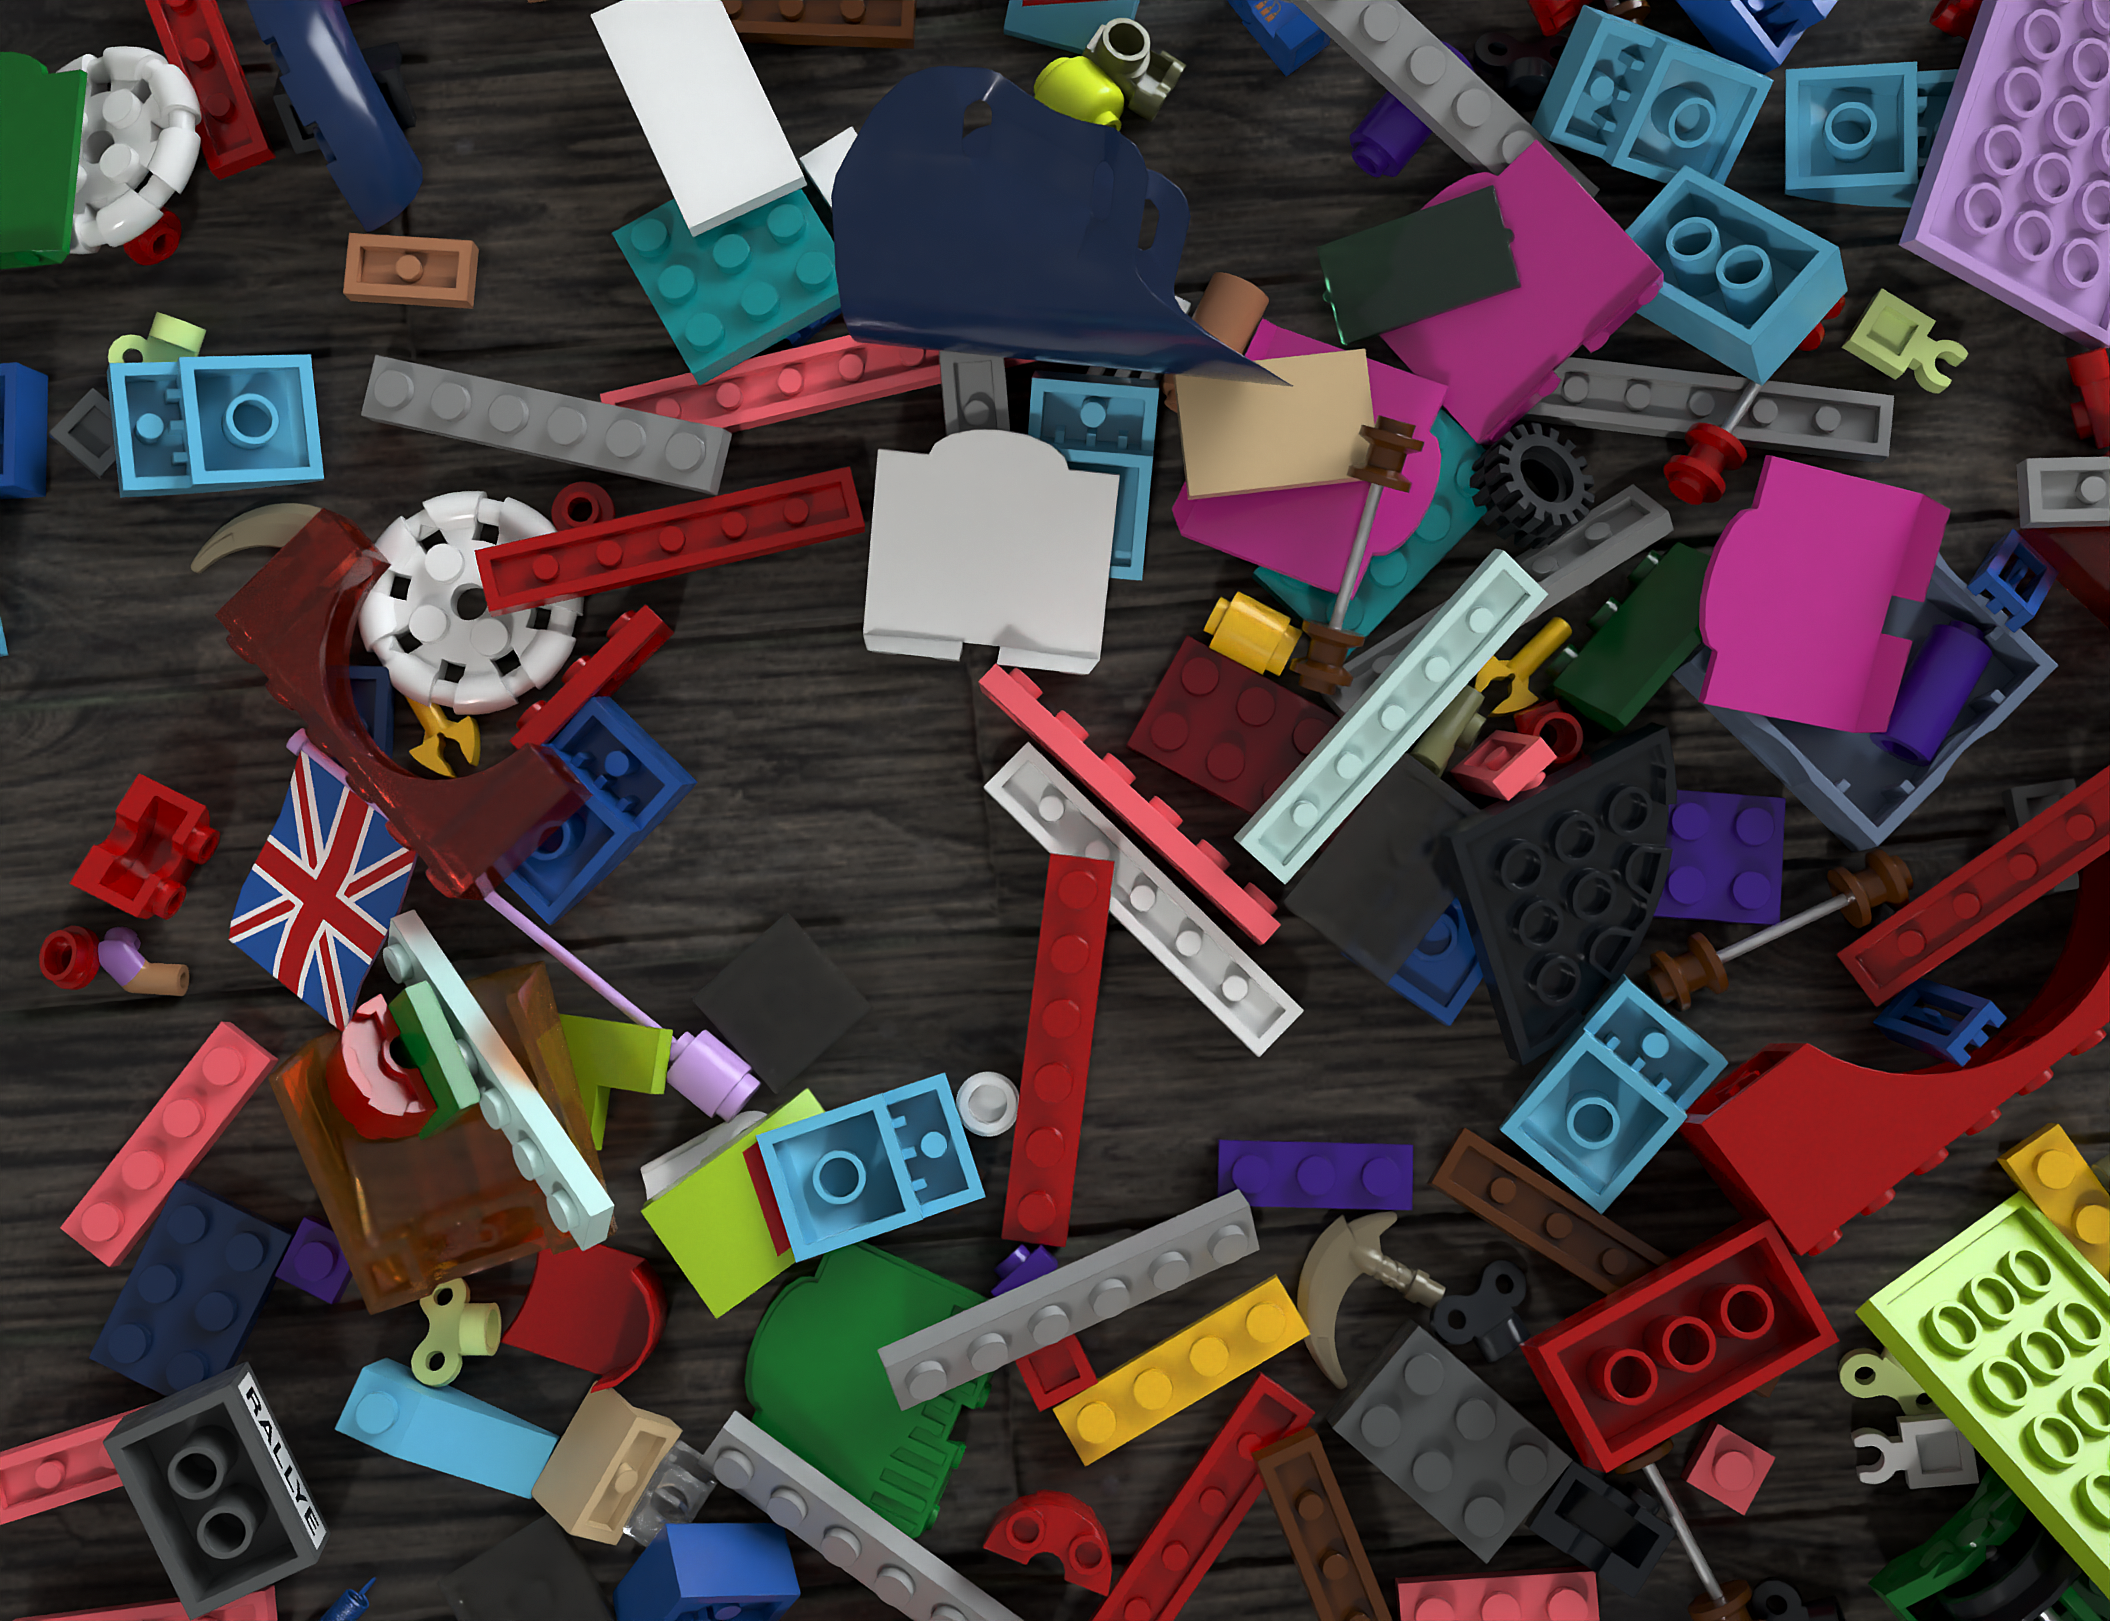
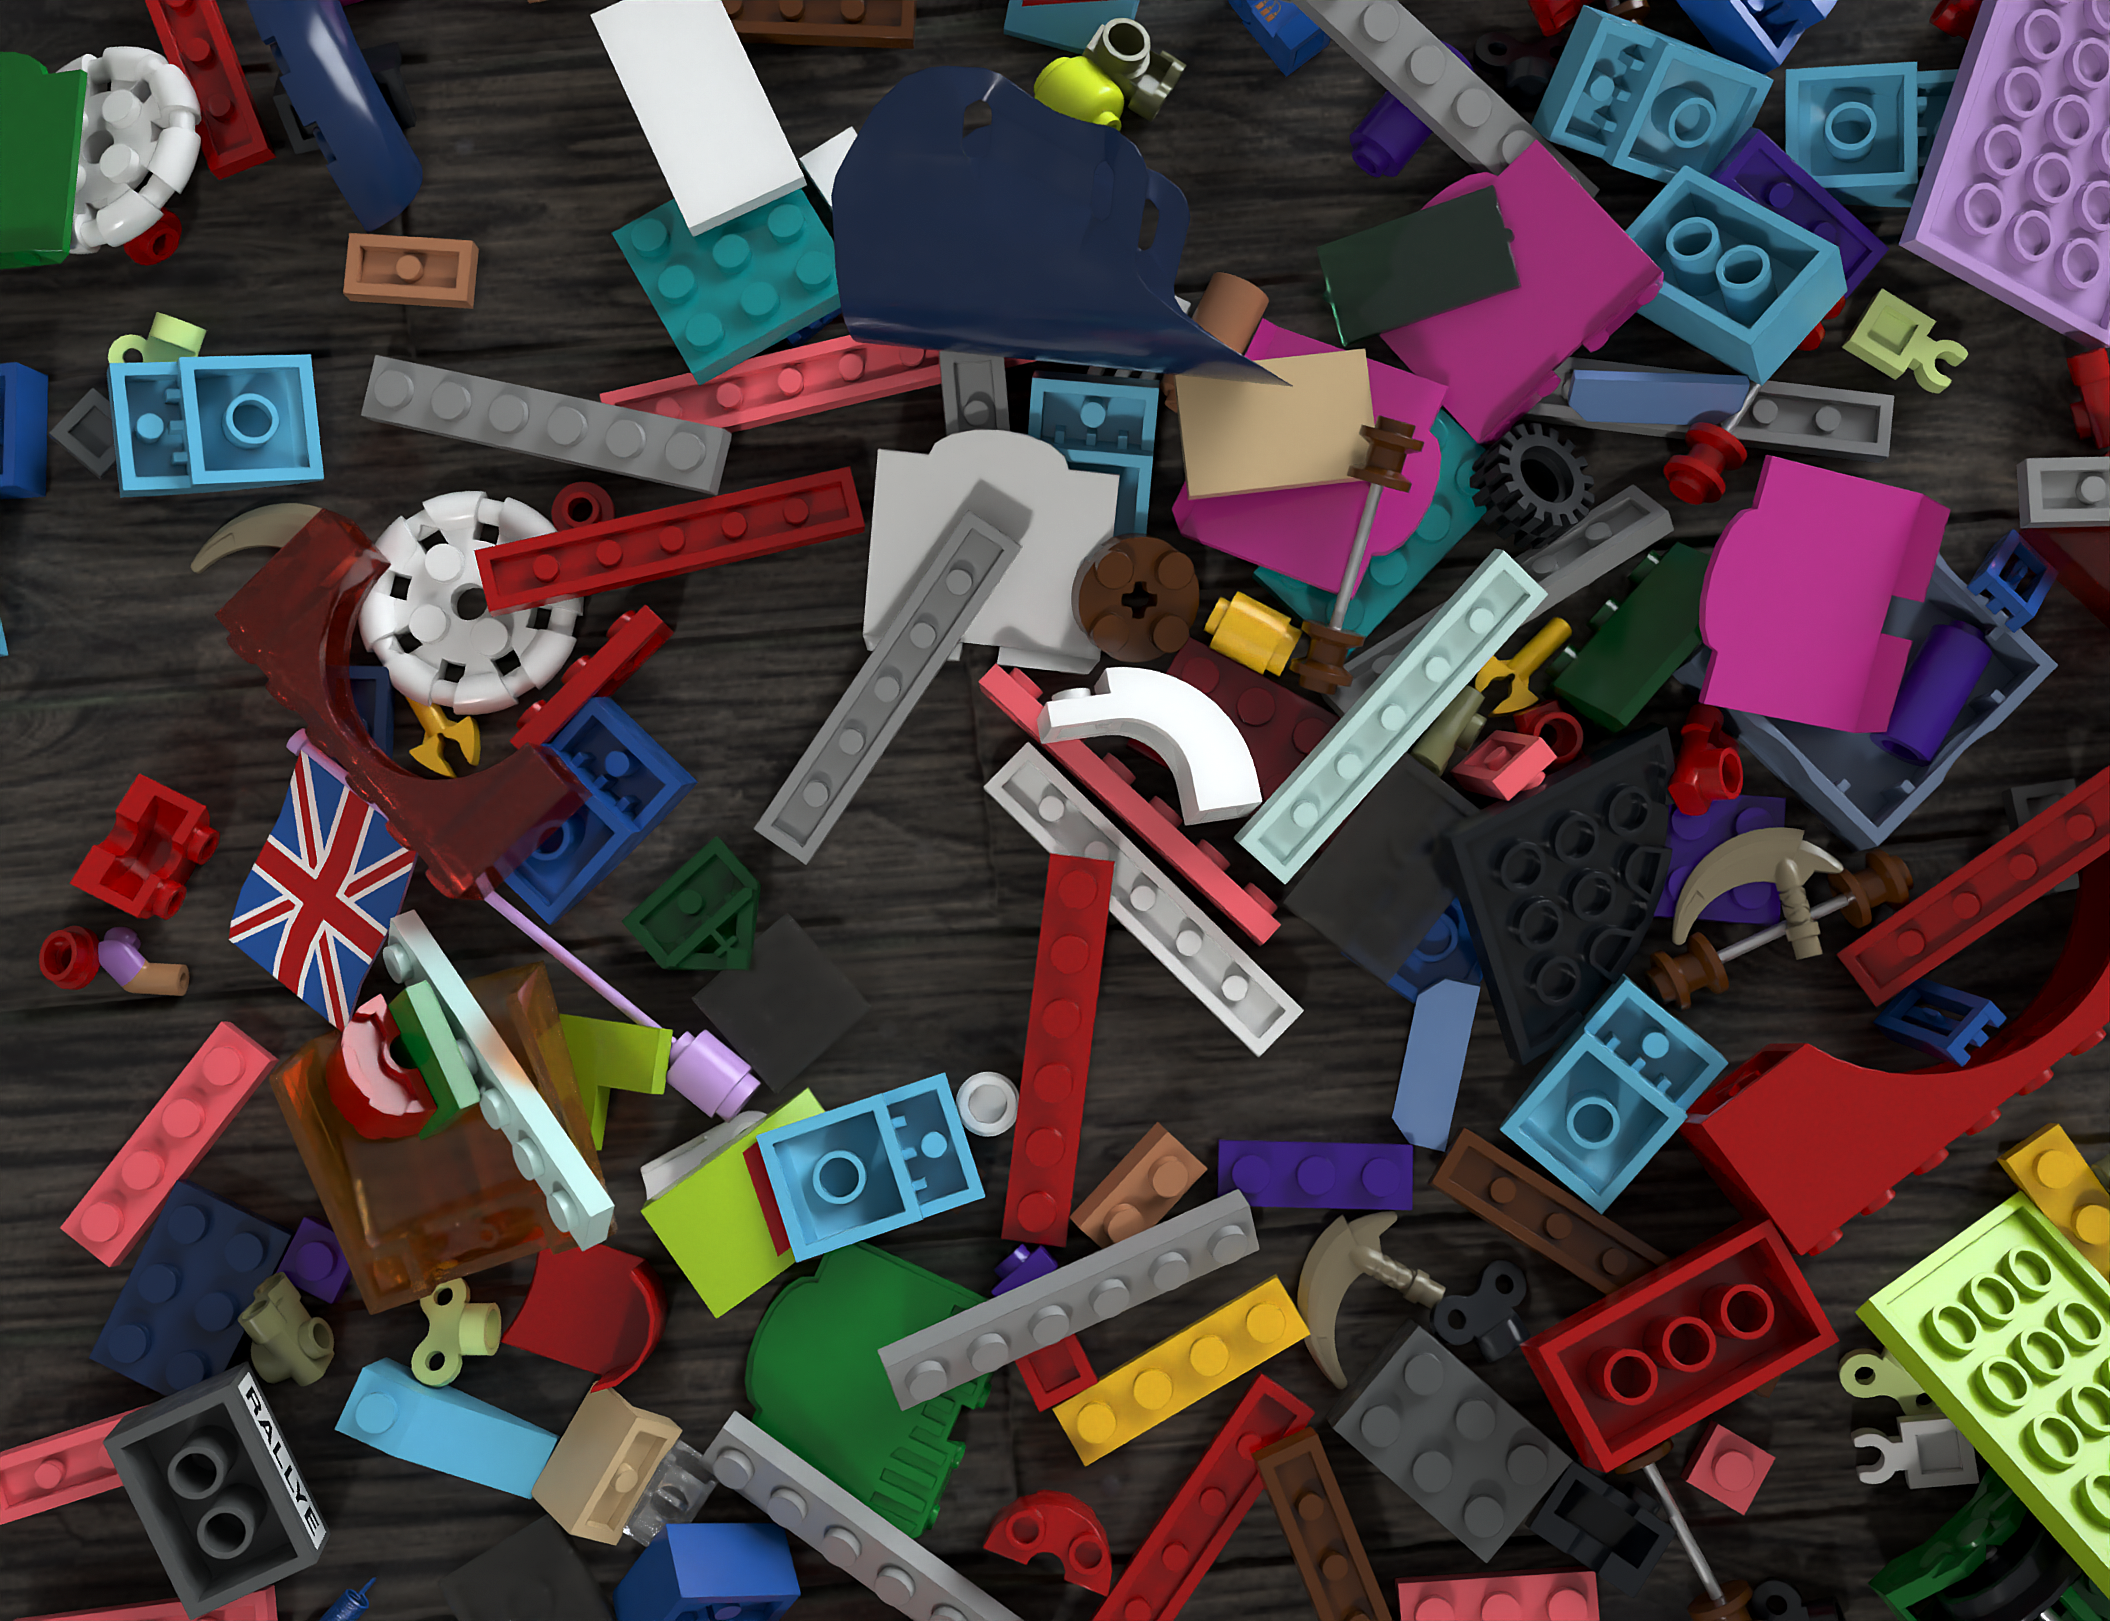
(285, 1335): none -> olive plate
(701, 914): none -> dark green slope
(888, 687): none -> light grey plate
(1112, 571): none -> reddish brown plate
(1139, 1189): none -> nougat plate
(1175, 720): none -> white arch
(1435, 1061): none -> medium blue piece
(1656, 397): none -> medium blue piece
(1706, 763): none -> red plate
(1759, 856): none -> dark tan piece
(1778, 183): none -> dark purple plate

